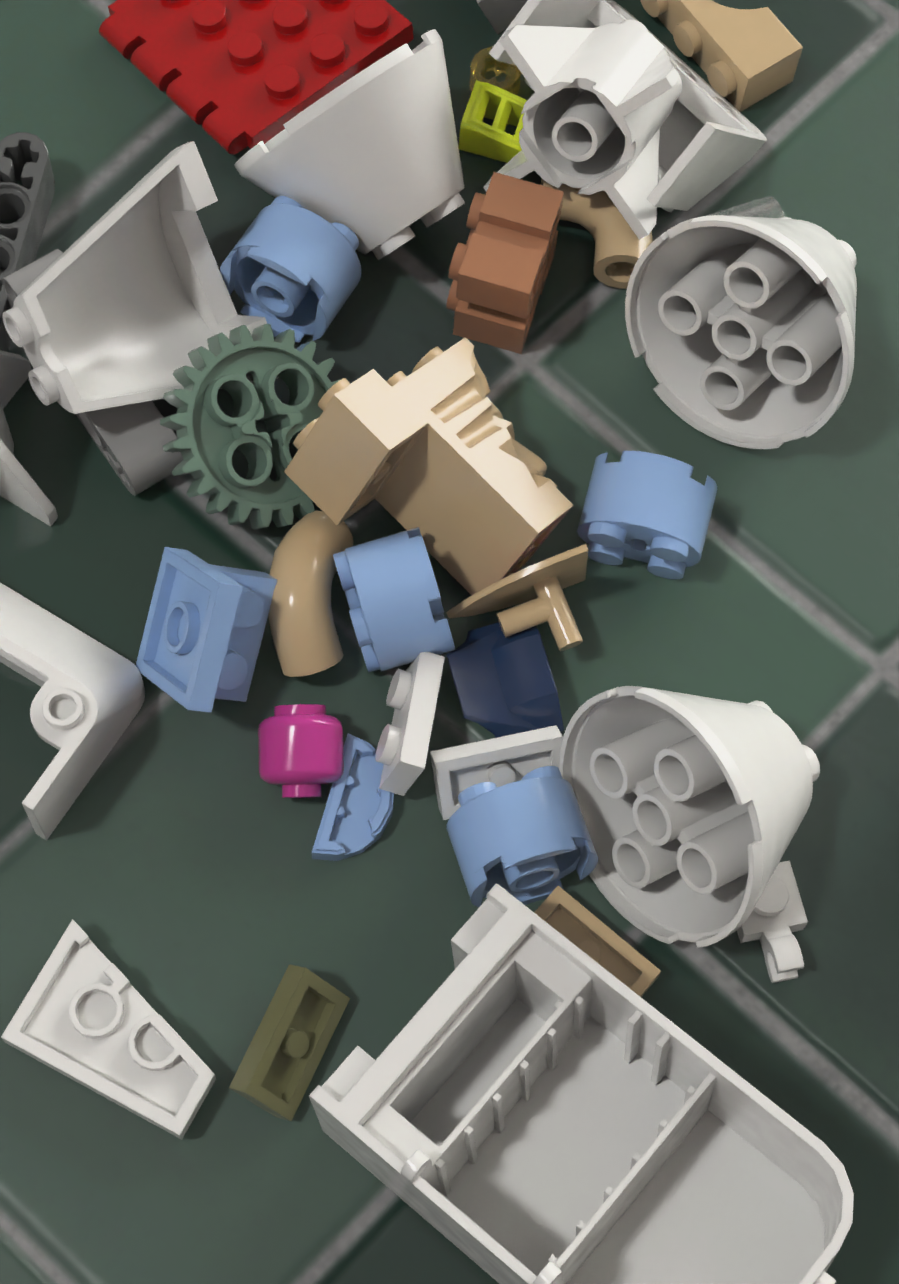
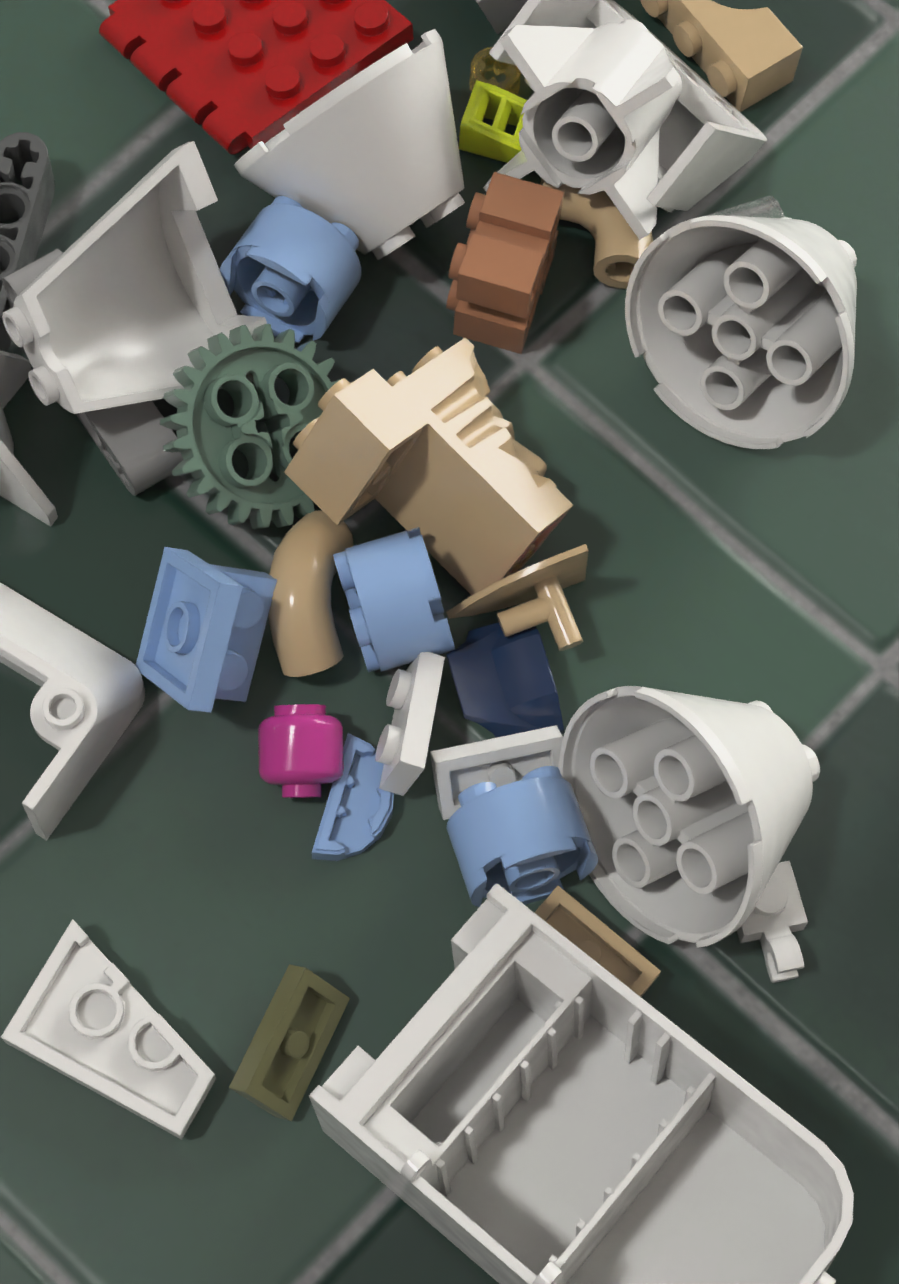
(646, 512): light blue brick -> none

